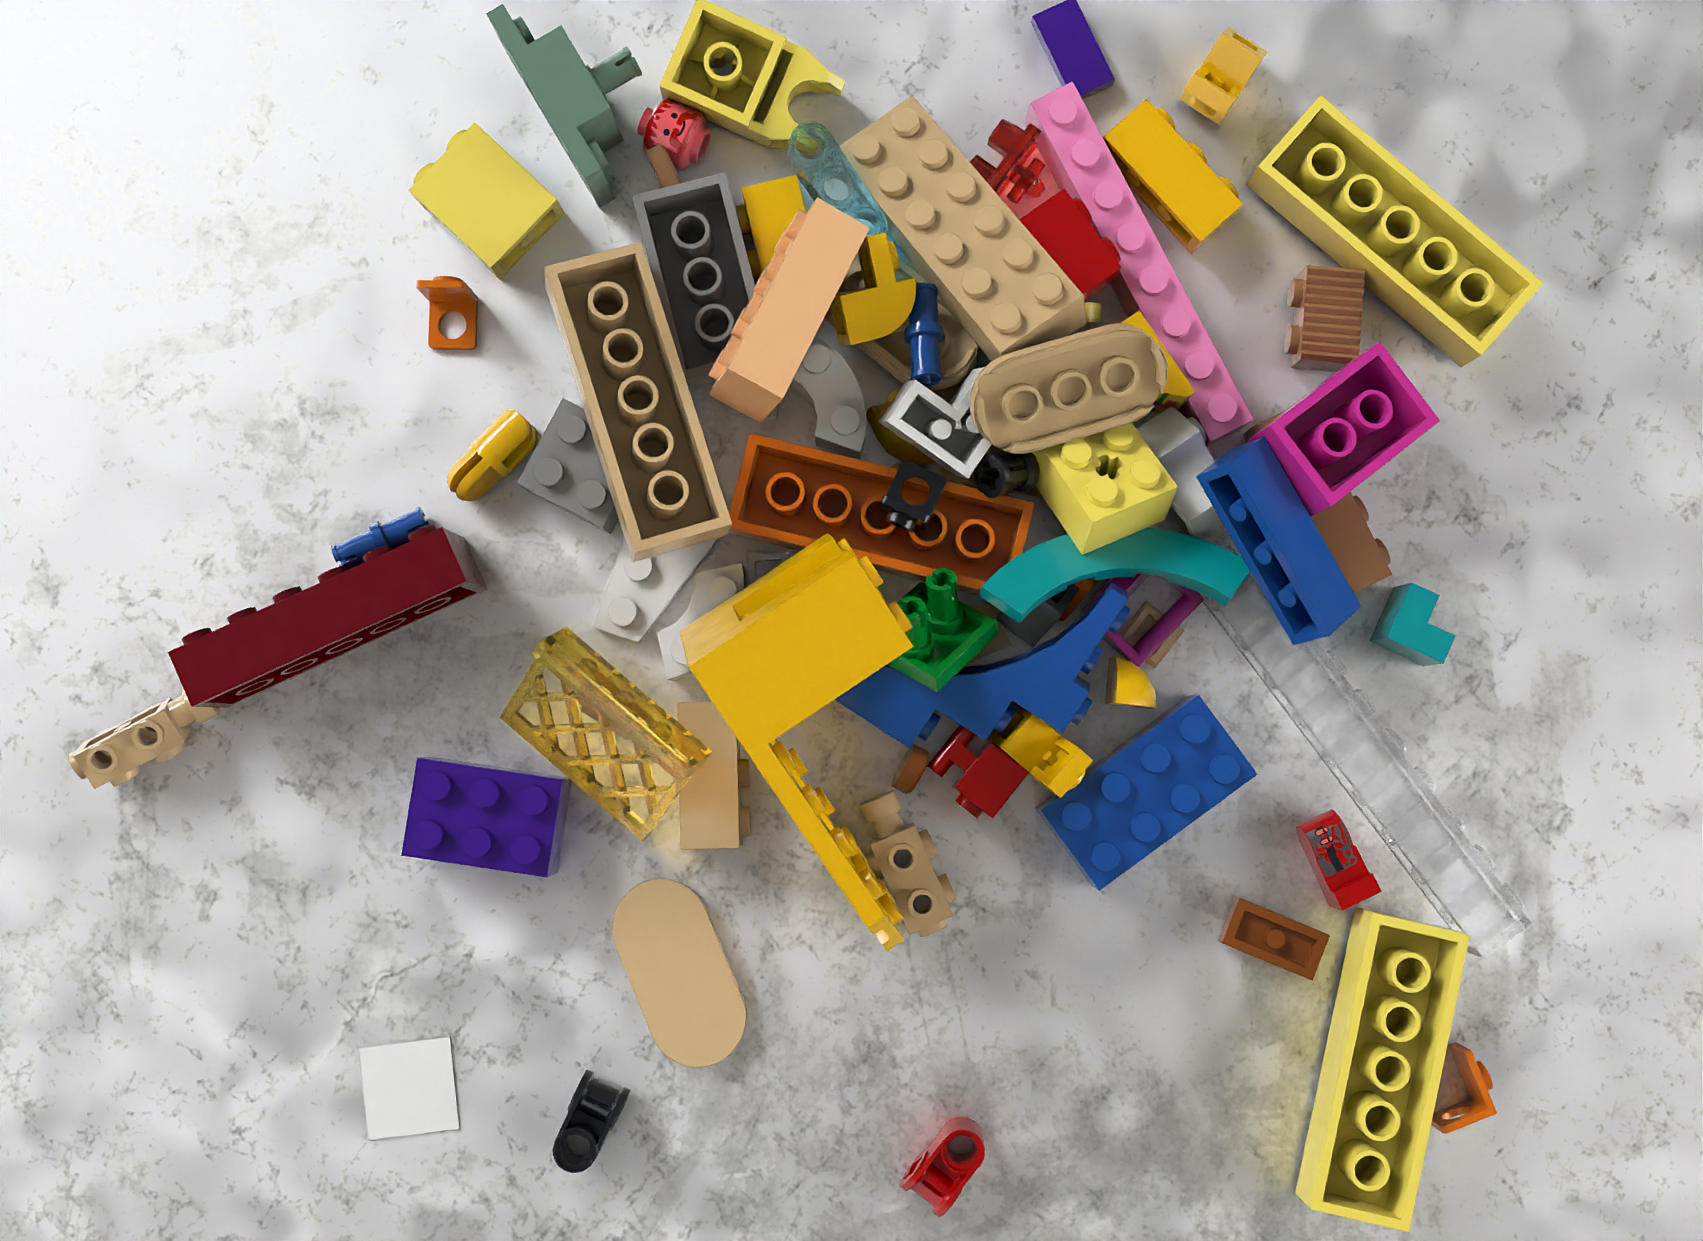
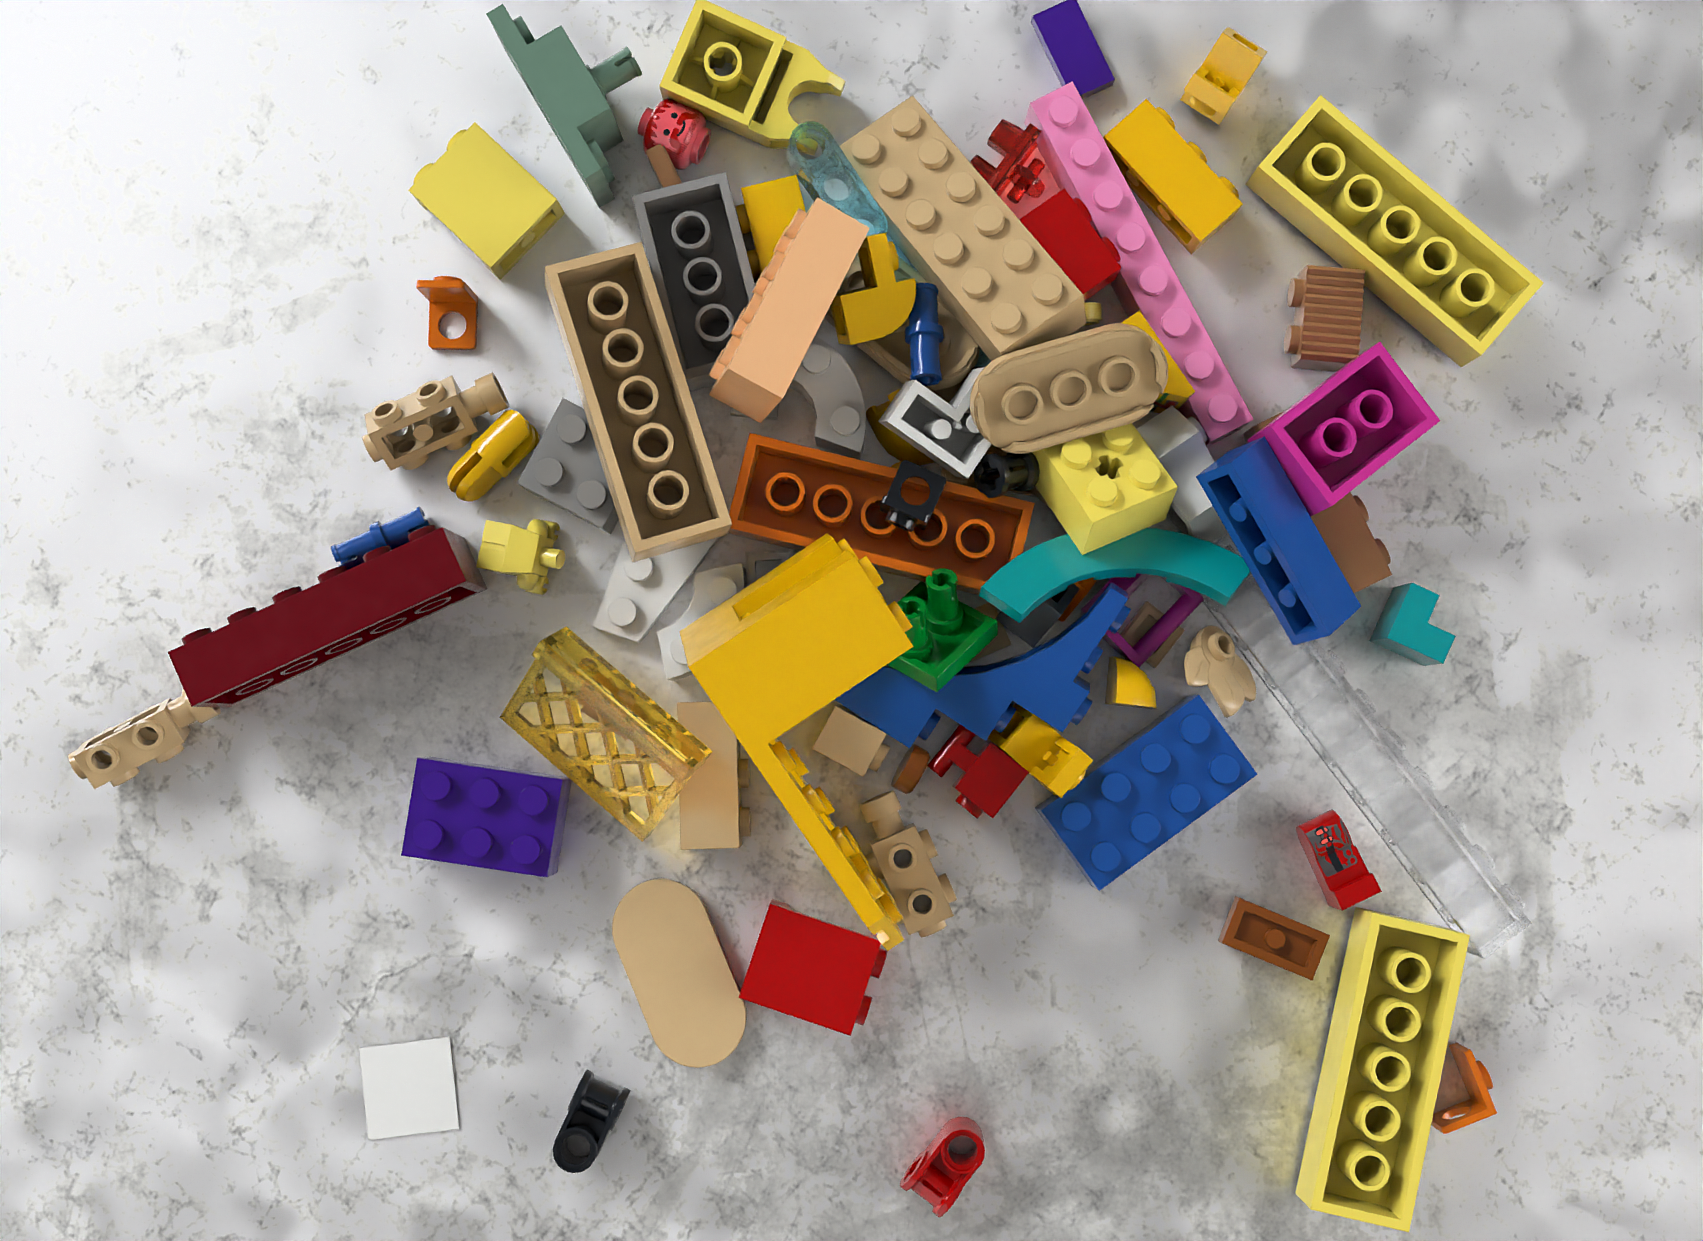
(429, 419): none -> tan brick
(521, 552): none -> light yellow piece
(812, 969): none -> red panel
(852, 742): none -> tan brick
(1215, 664): none -> tan plate

